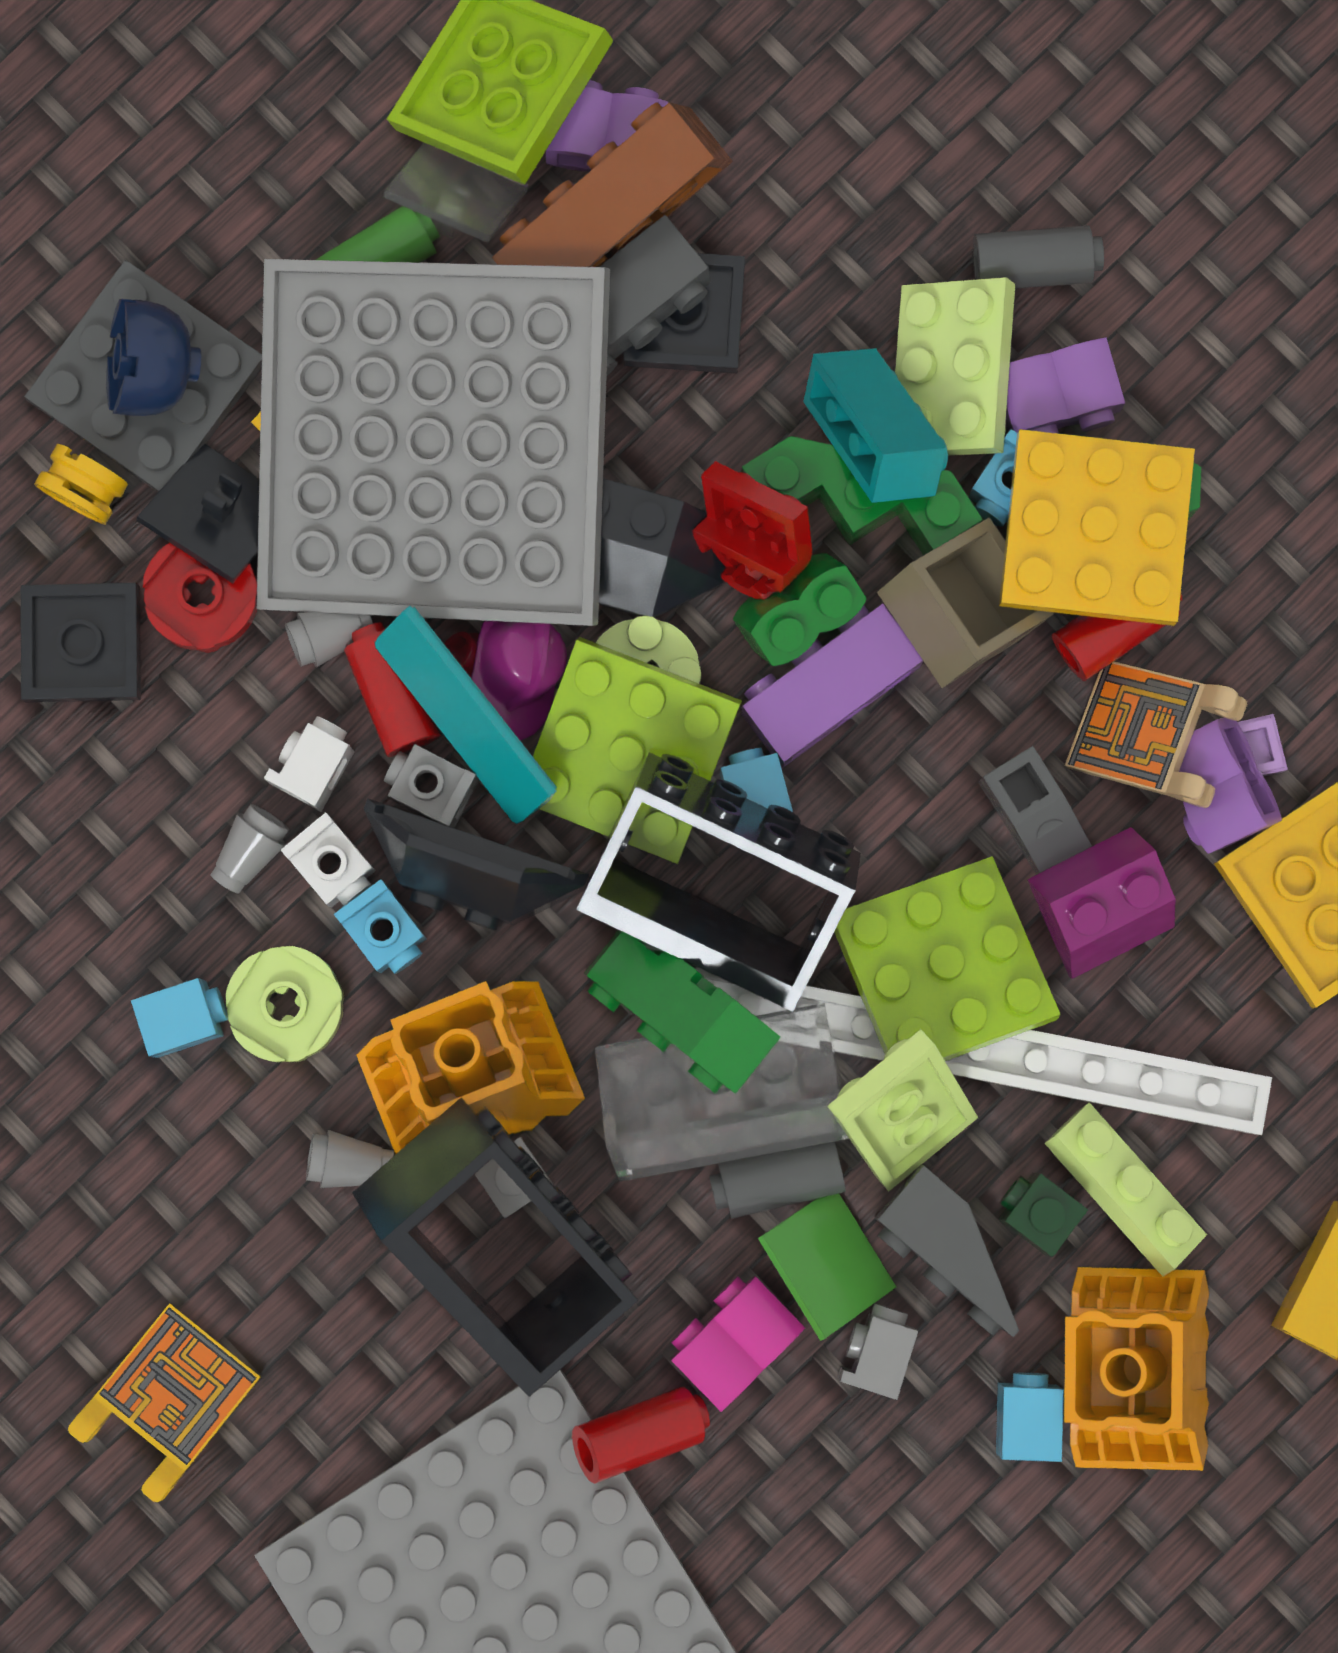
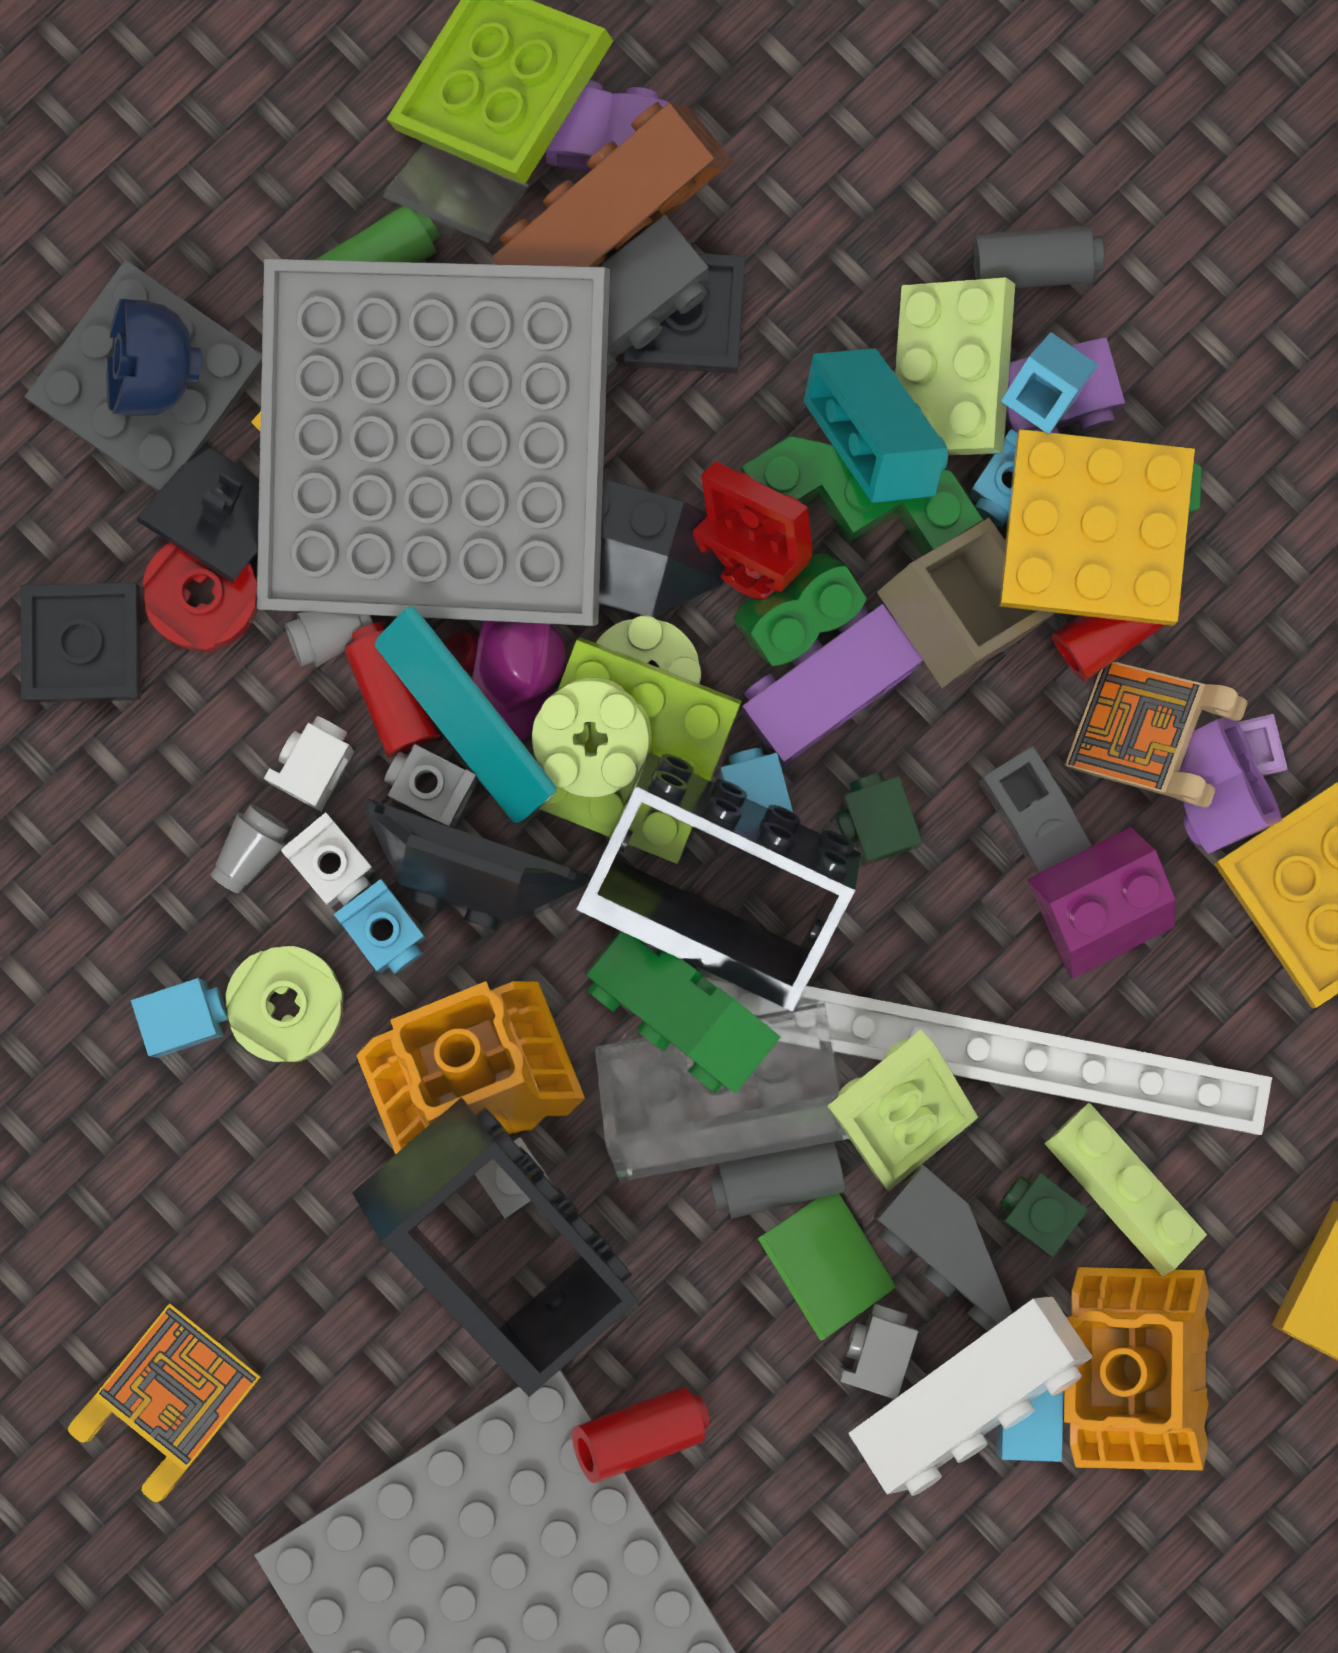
(85, 478): yellow wheel -> none
(343, 1160): light grey cone -> none
(614, 713): none -> yellowish green plate
(736, 1341): dark pink brick -> none
(878, 818): none -> dark green brick
(946, 962): lime plate -> none
(971, 1396): none -> white brick
(1049, 383): none -> medium azure brick

